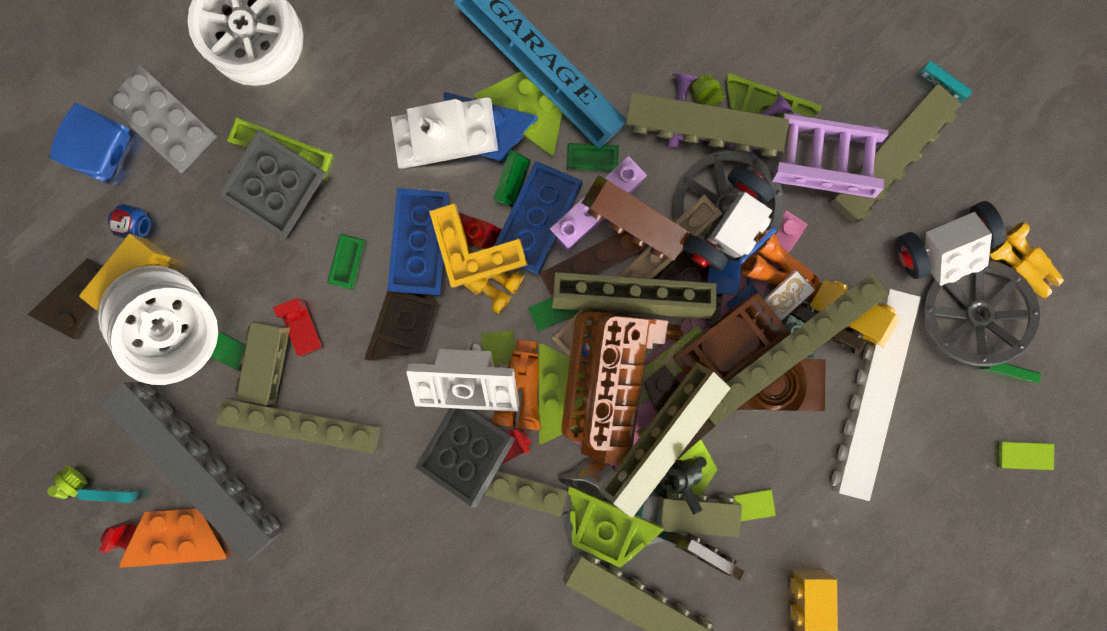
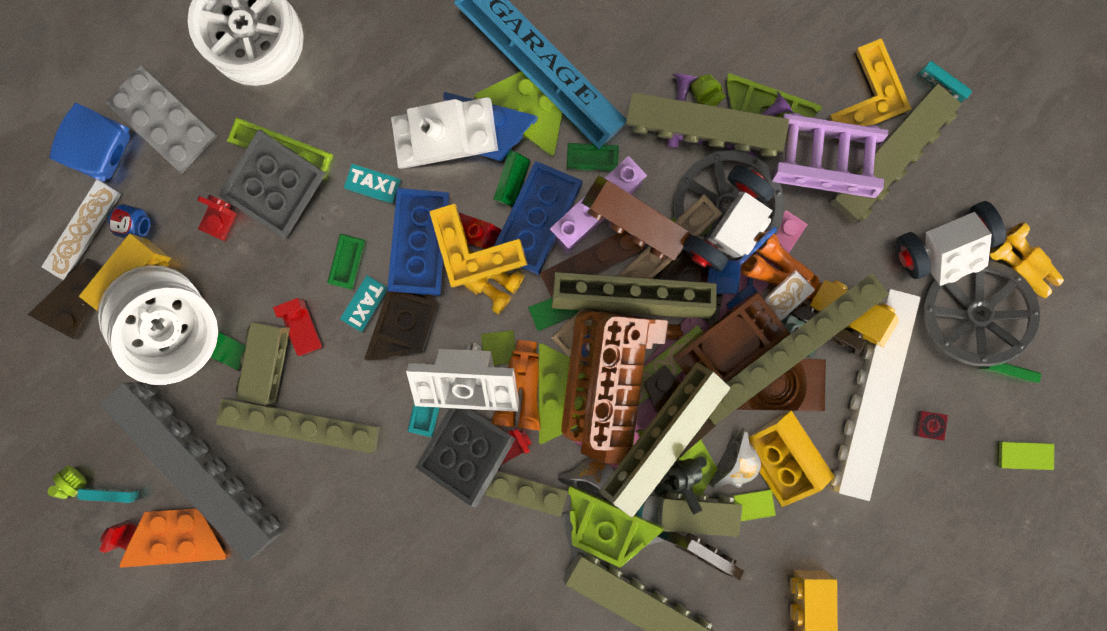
(81, 230): none -> white tile
(217, 217): none -> red bracket
(364, 304): none -> teal tile
(372, 184): none -> teal tile
(423, 420): none -> teal tile
(738, 463): none -> light grey hat
(789, 460): none -> yellow slope
(888, 92): none -> yellow plate
(932, 425): none -> dark red tile

